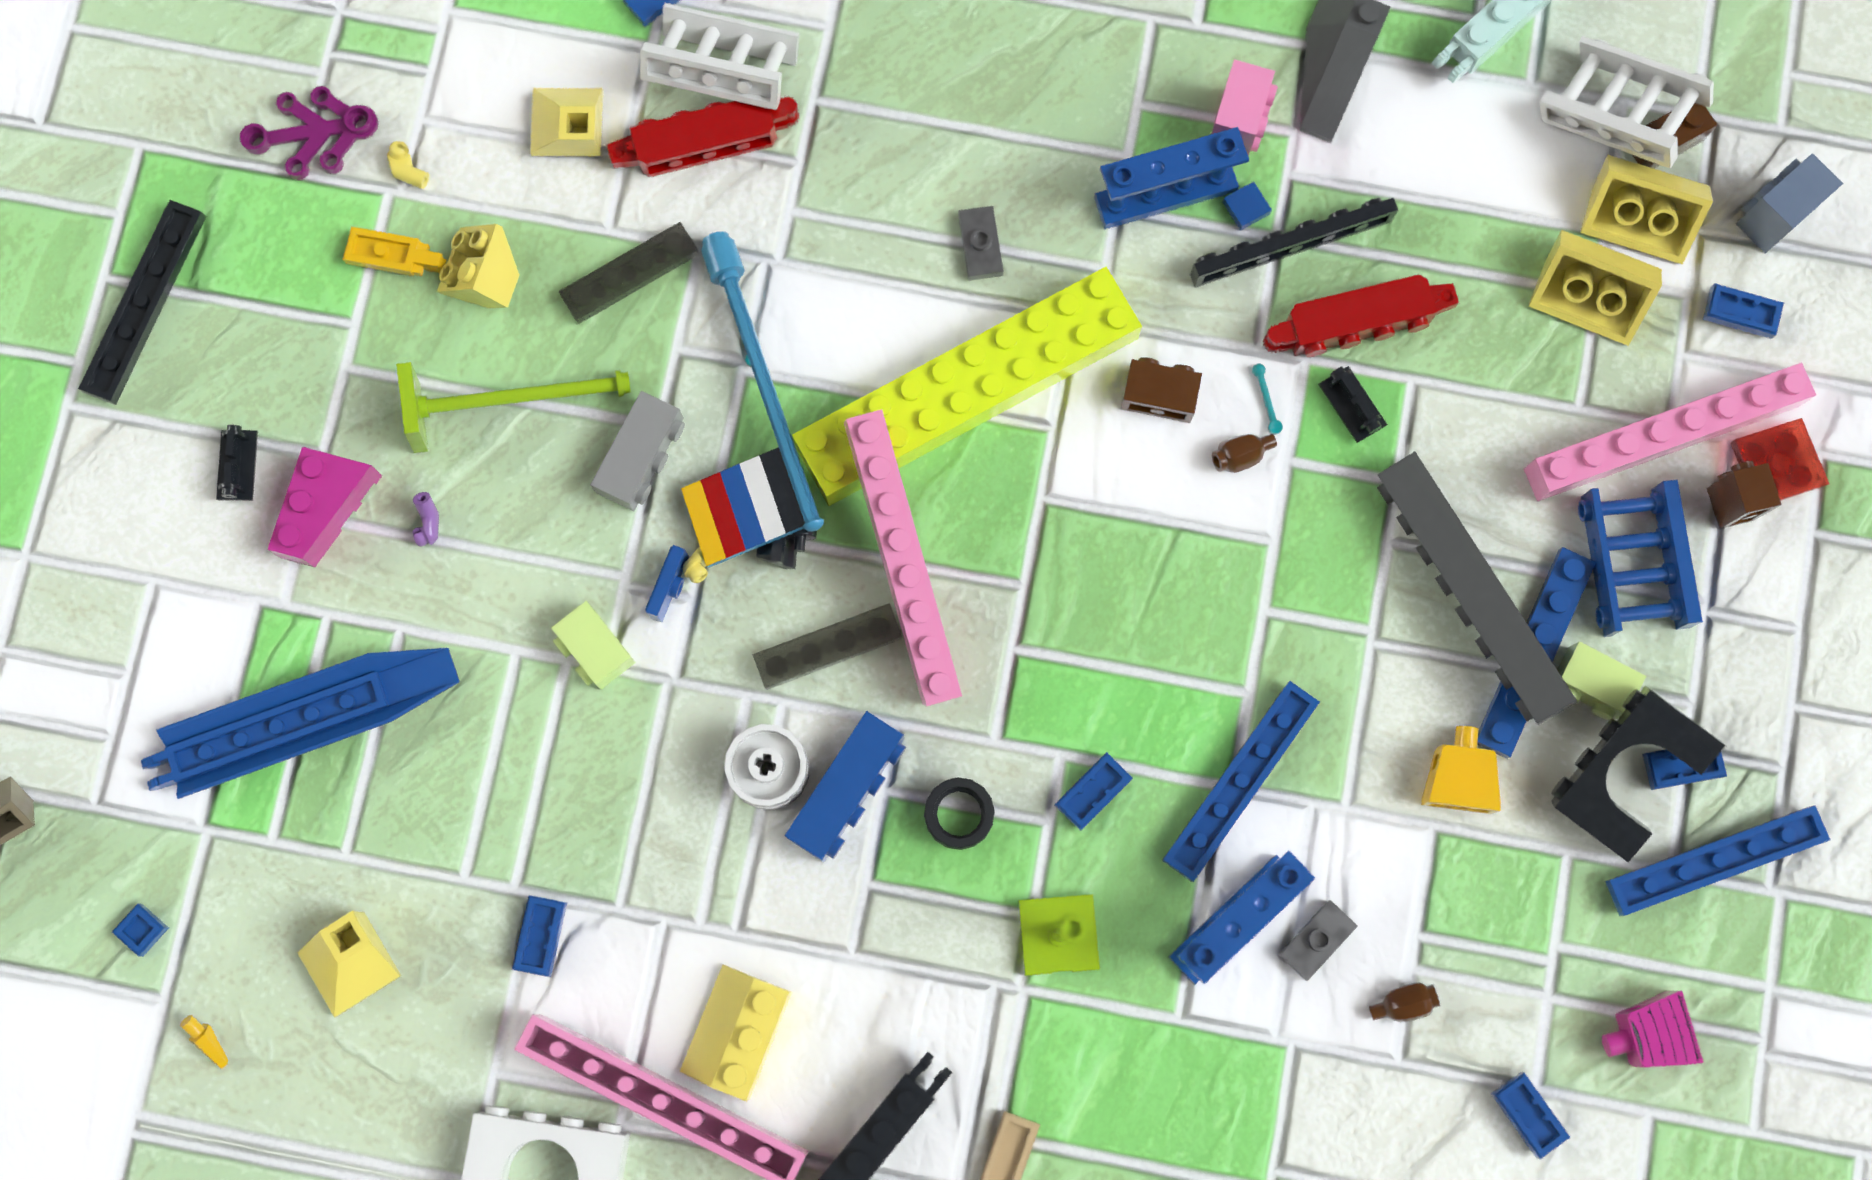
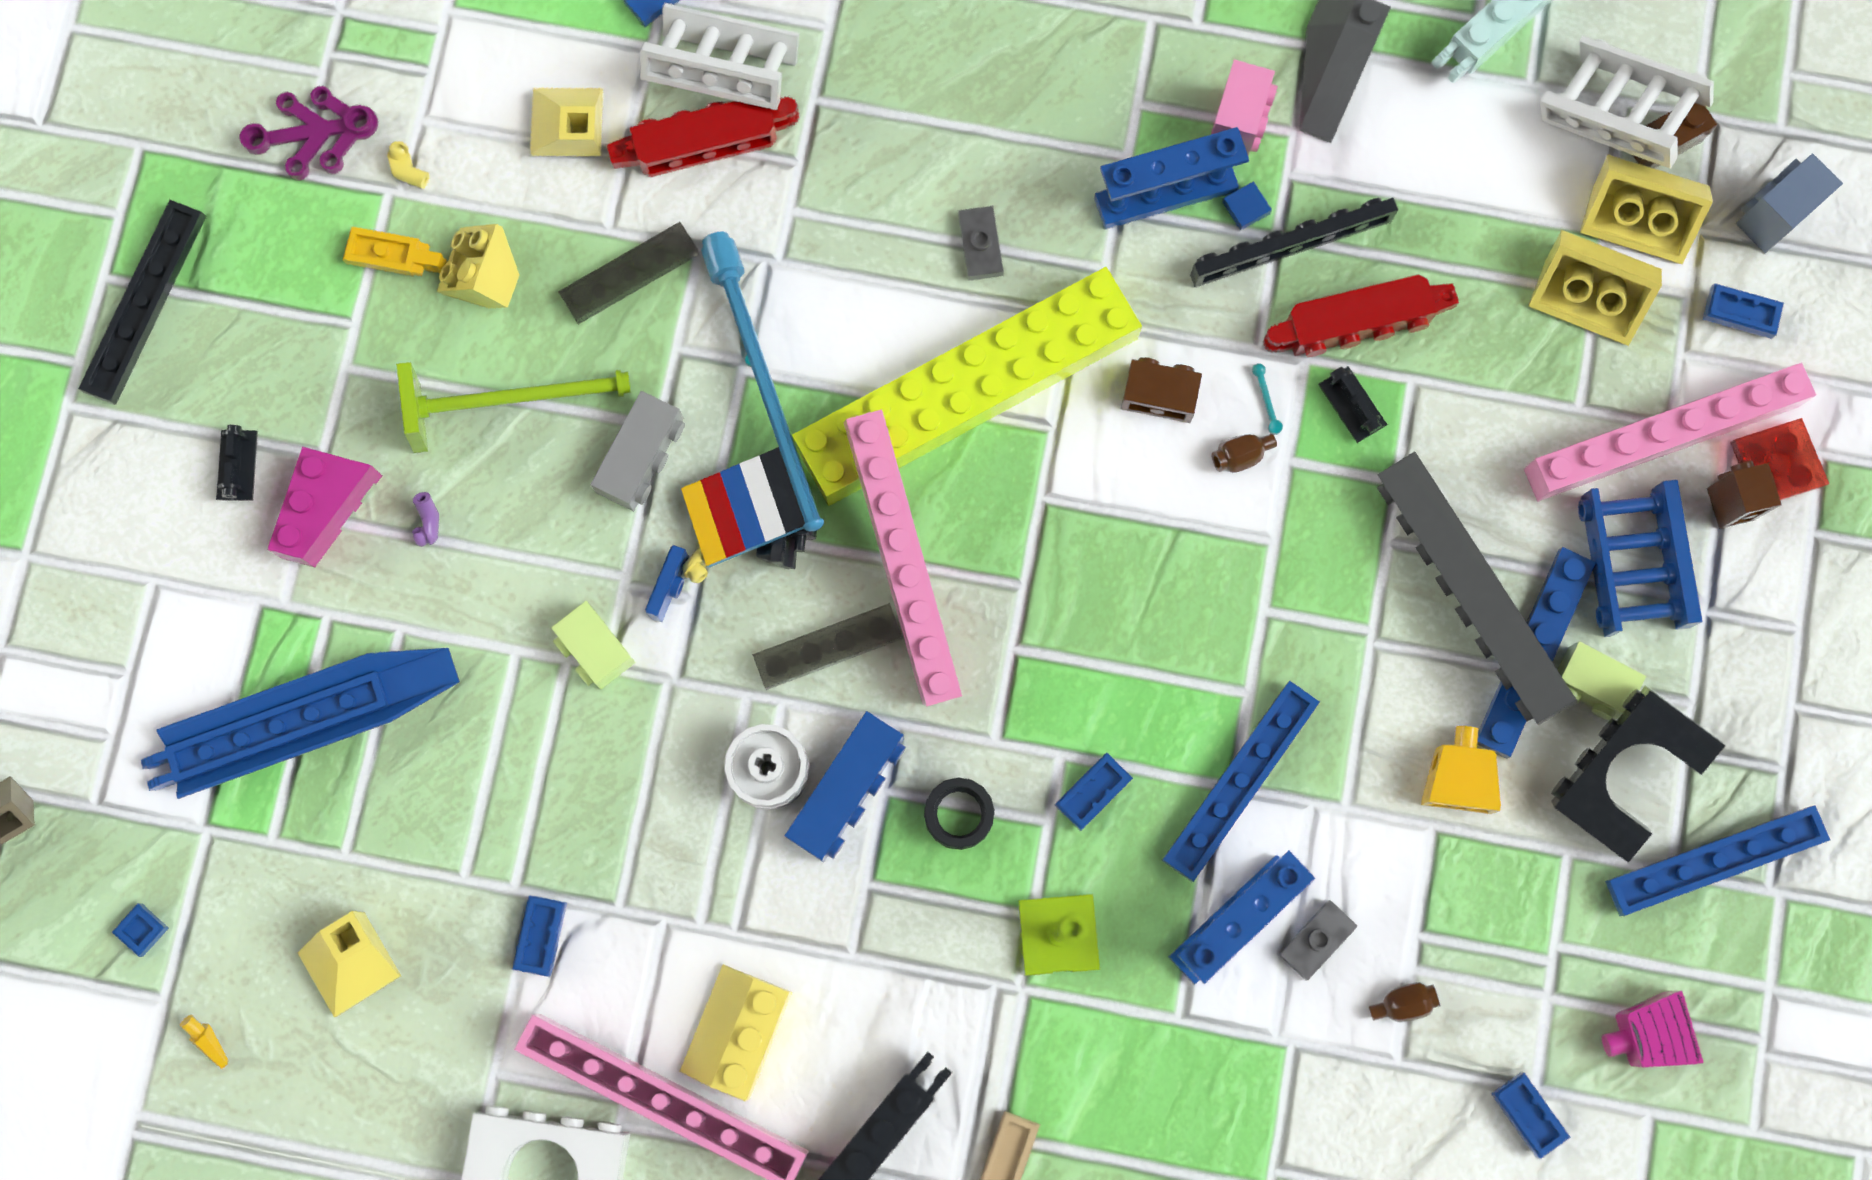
(1667, 770): blue plate -> none

